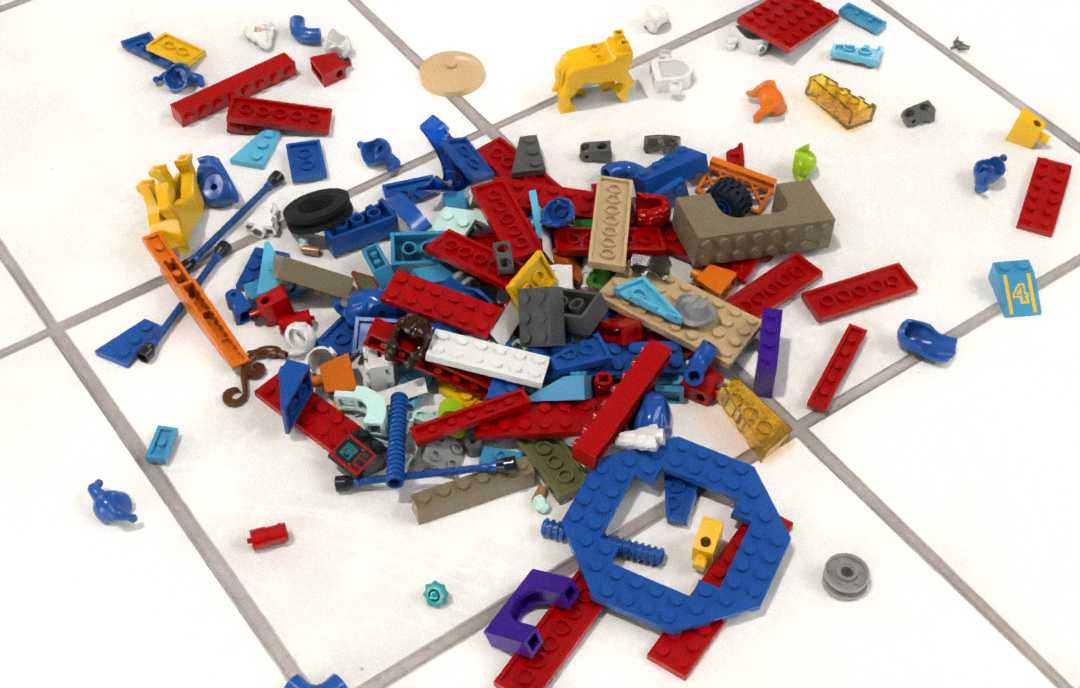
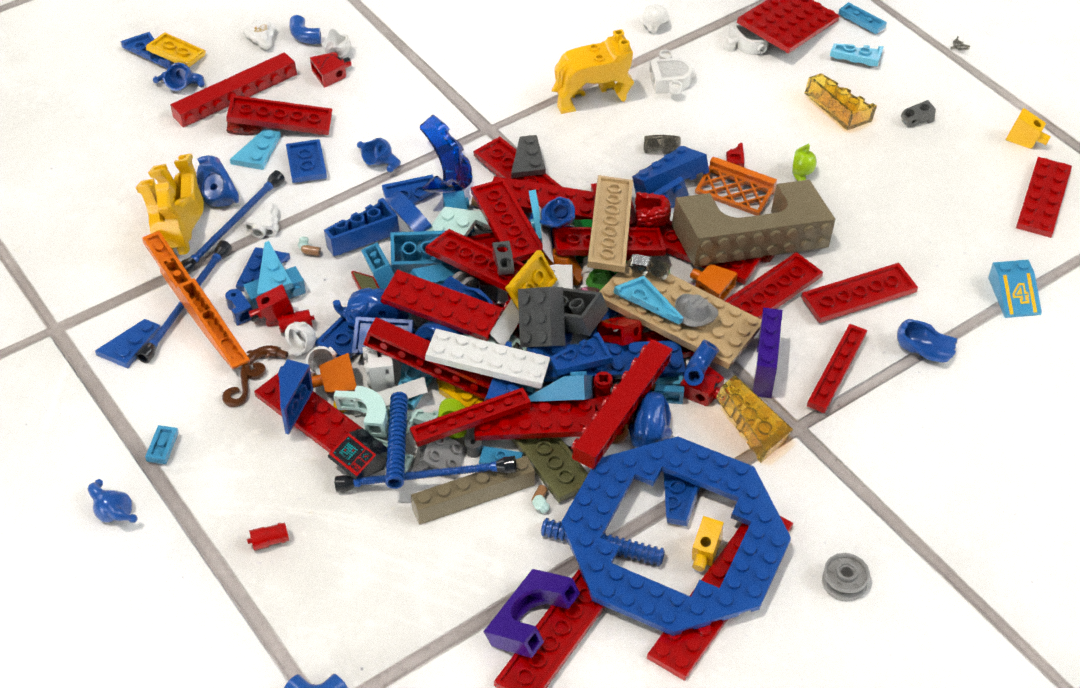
(312, 277): dark tan slope -> none
(318, 211): black tyre -> none
(412, 326): dark brown hair -> none
(435, 594): teal piece -> none
(451, 73): tan dish -> none
(467, 159): blue plate -> none
(596, 151): dark grey leg -> none
(621, 169): blue cylinder -> none
(642, 438): white rock -> none
(731, 197): black wheel -> none
(769, 99): orange hair -> none
(988, 172): blue piece -> none

